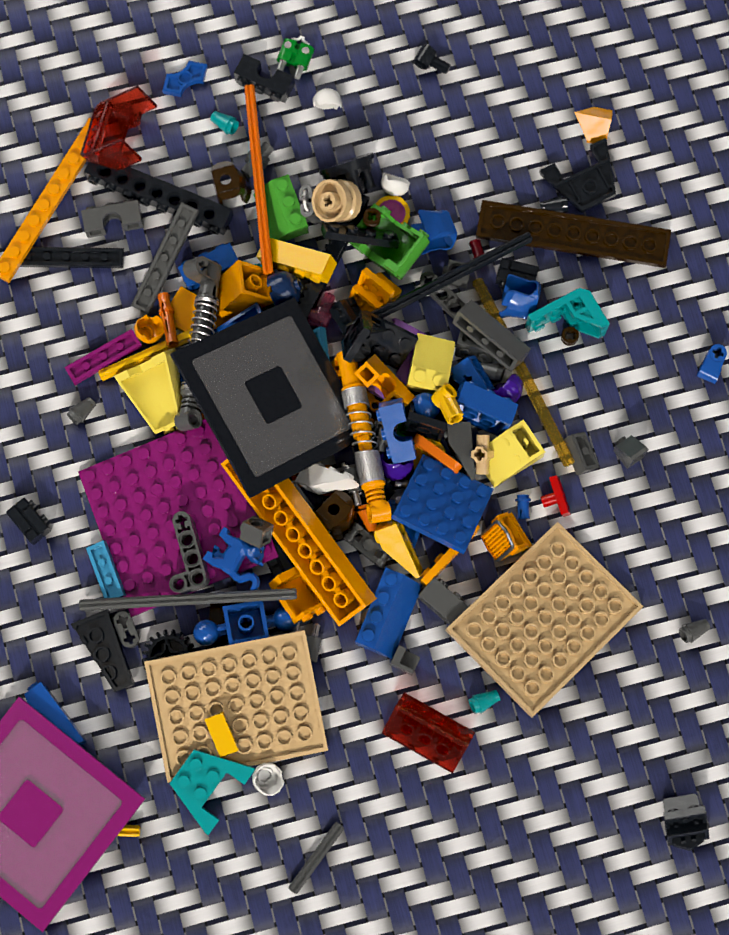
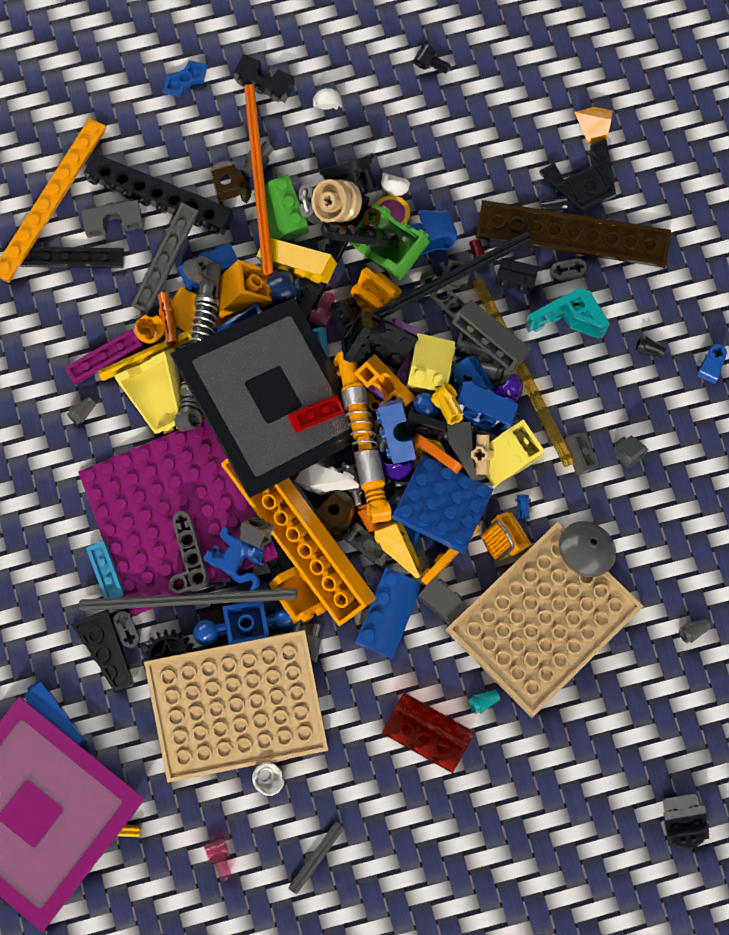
(29, 522): black brick -> none
(109, 127): clear red windscreen -> none
(199, 779): teal wing -> none
(217, 853): none -> clear pink axle
(221, 734): yellow slope -> none
(225, 122): teal cone -> none
(295, 54): green piece -> none
(316, 414): none -> red tile
(405, 660): dark grey panel -> none
(520, 297): blue piece -> none
(557, 497): red tile -> none
(568, 274): none -> dark grey beam
(570, 330): dark brown bush -> none
(581, 554): none -> dark grey dish
(649, 347): none -> black cone

